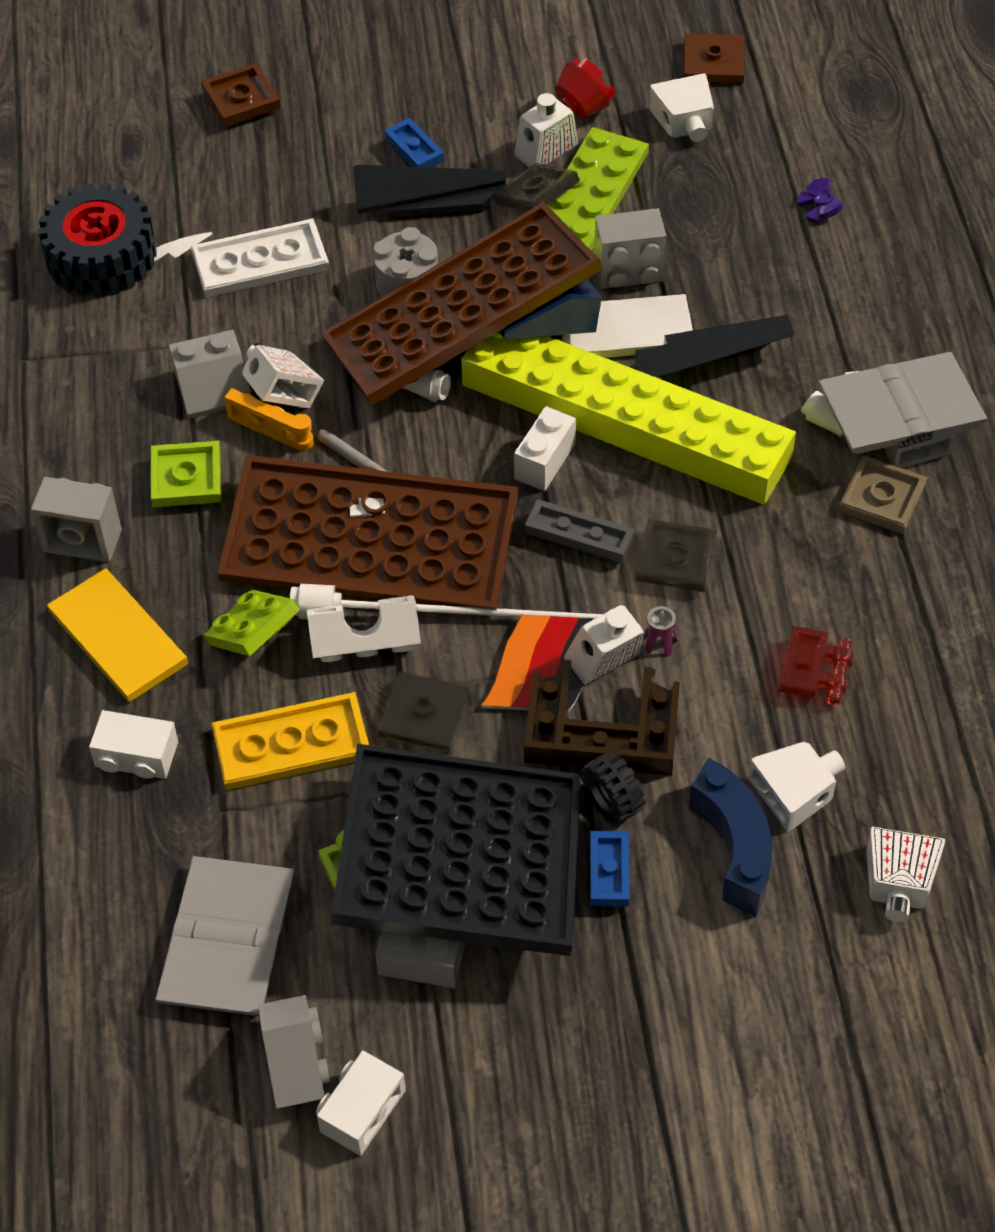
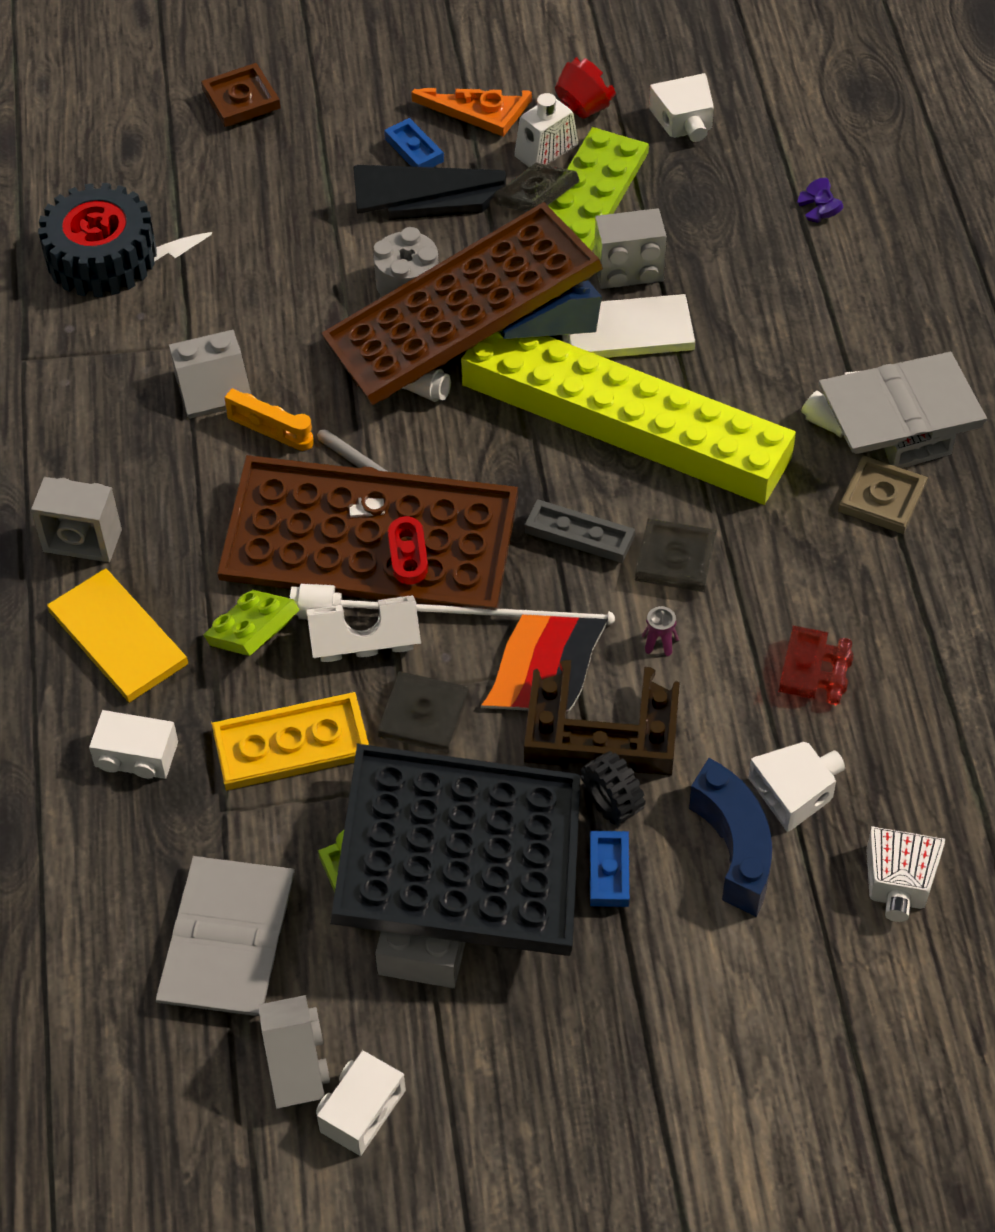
(185, 474): lime plate -> none
(259, 258): white tile -> none
(281, 376): white torso -> none
(408, 552): none -> red plate
(477, 107): none -> orange wing
(544, 448): white brick -> none
(612, 640): white torso -> none
(708, 344): black wedge -> none
(716, 56): reddish brown plate -> none

